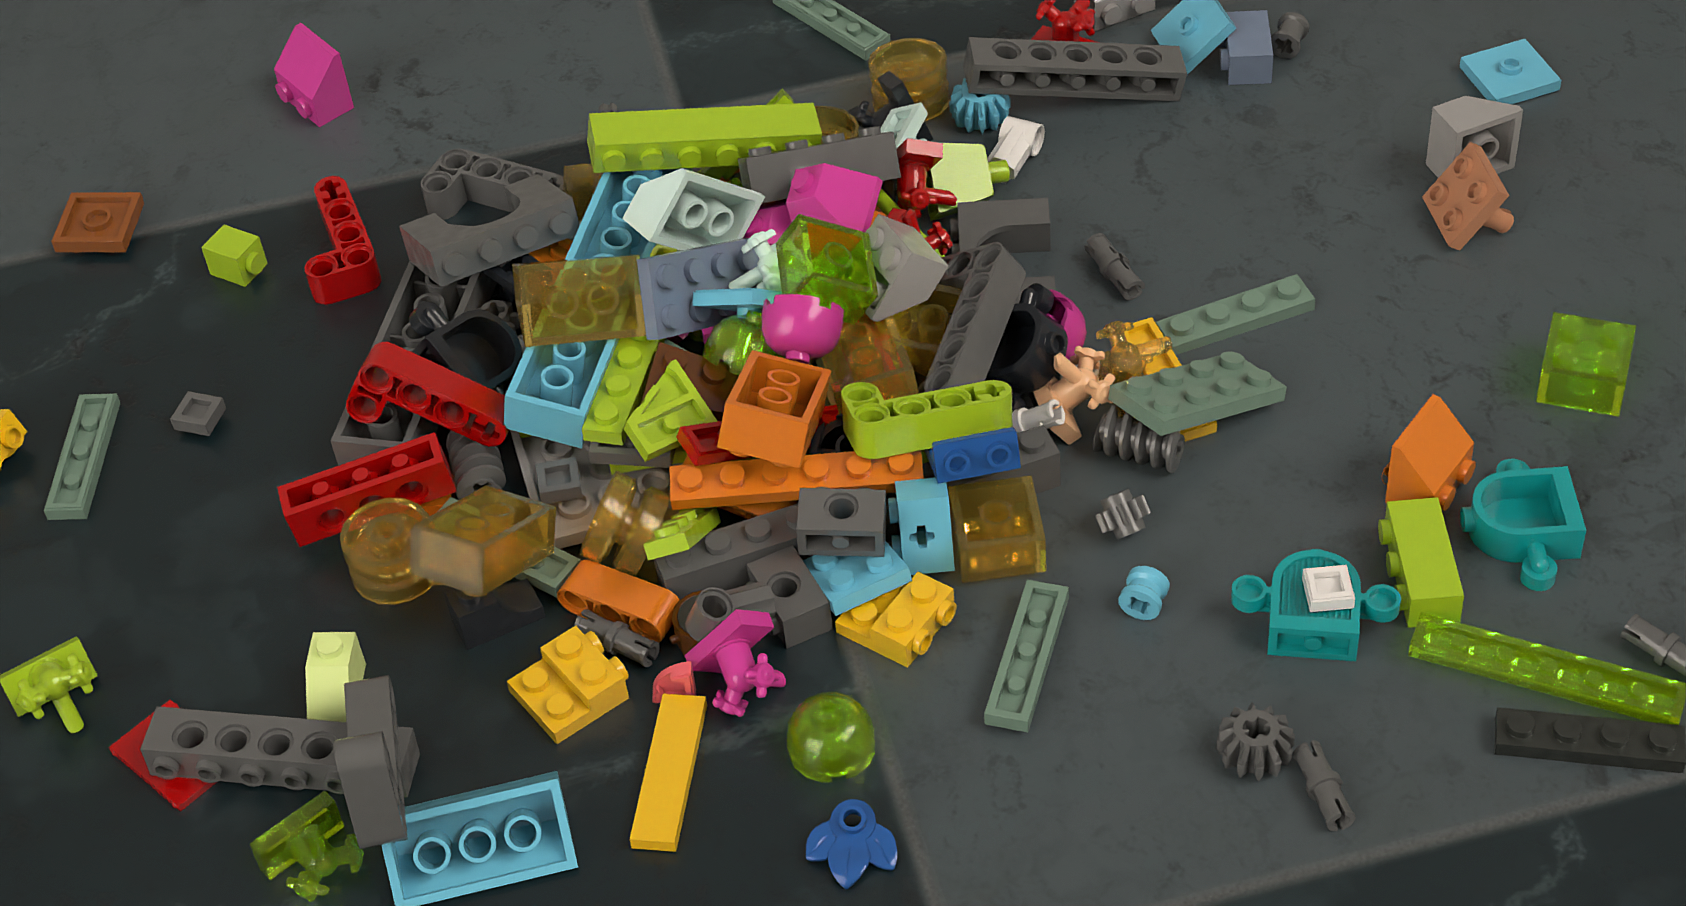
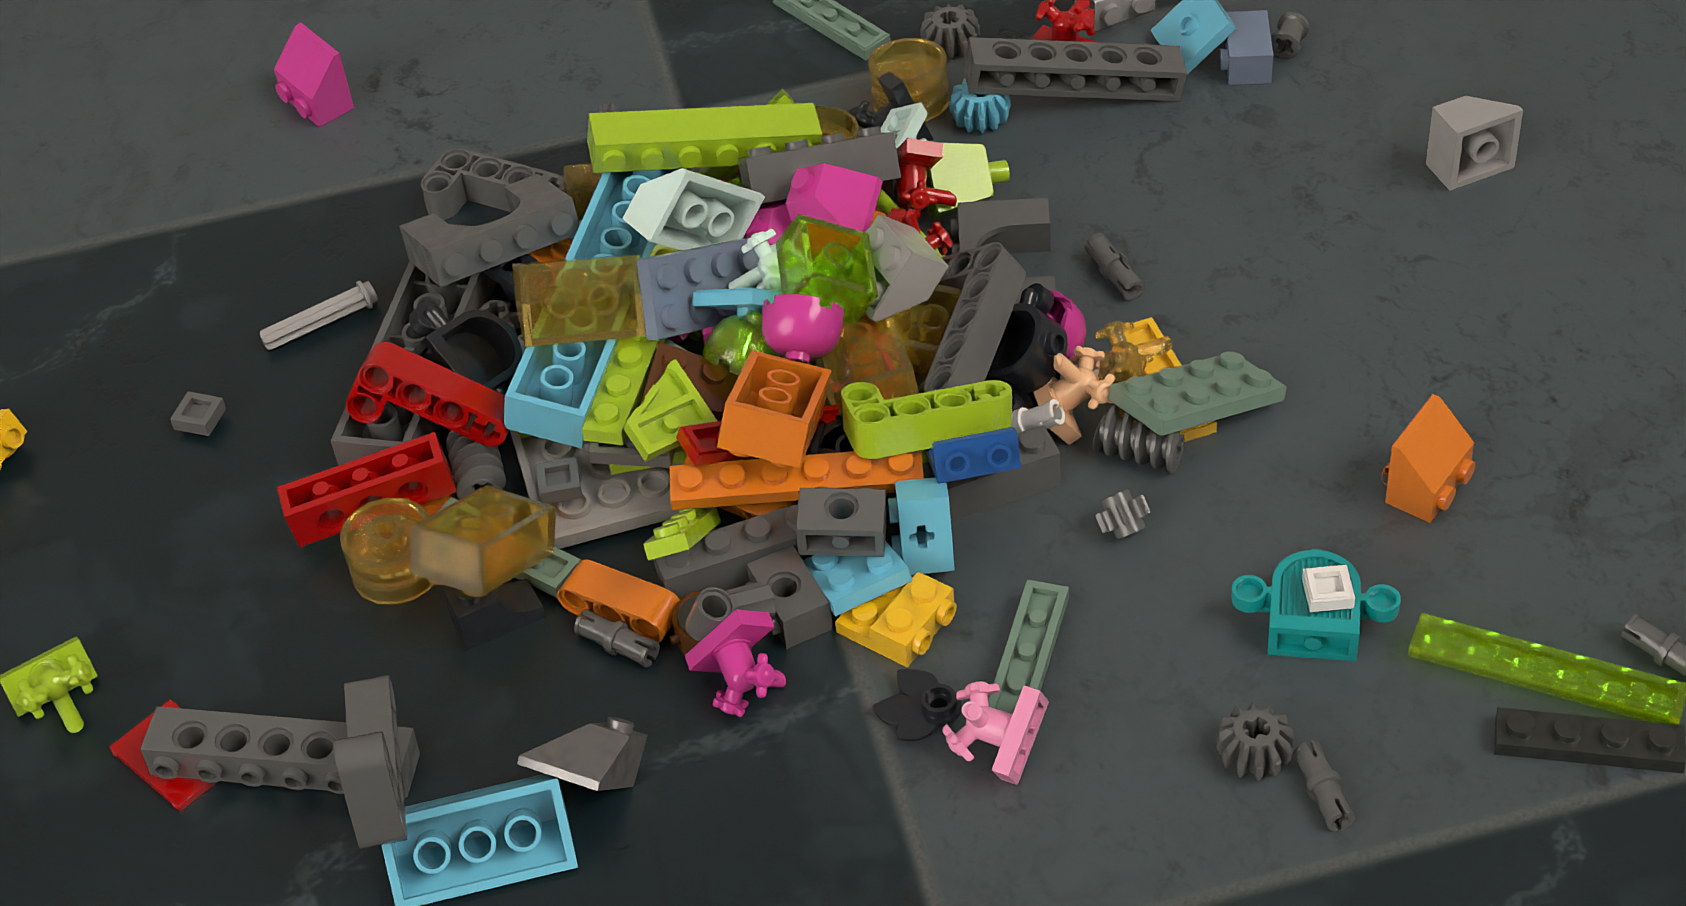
(82, 457): sand green tile -> none
(98, 222): dark orange plate -> none
(234, 255): lime brick -> none
(304, 840): clear neon green piece -> none
(319, 315): none -> light grey axle
(331, 662): yellowish green slope -> none
(352, 264): red beam -> none
(570, 684): yellow plate -> none
(592, 756): none -> flat silver slope
(624, 524): clear yellow wheel -> none
(668, 773): yellow tile -> none
(674, 680): coral tile -> none
(830, 737): clear neon green cylinder -> none
(852, 848): blue plate -> none
(916, 706): none -> black plate
(950, 28): none -> dark grey gear
(997, 529): clear yellow brick -> none
(1009, 731): none -> bright pink piece
(1016, 142): white piece -> none
(1144, 592): medium azure wheel -> none
(1237, 314): sand green plate -> none
(1421, 559): lime brick -> none
(1468, 198): nougat plate -> none
(1510, 73): medium azure plate -> none
(1527, 520): teal piece -> none
(1586, 364): clear neon green brick -> none

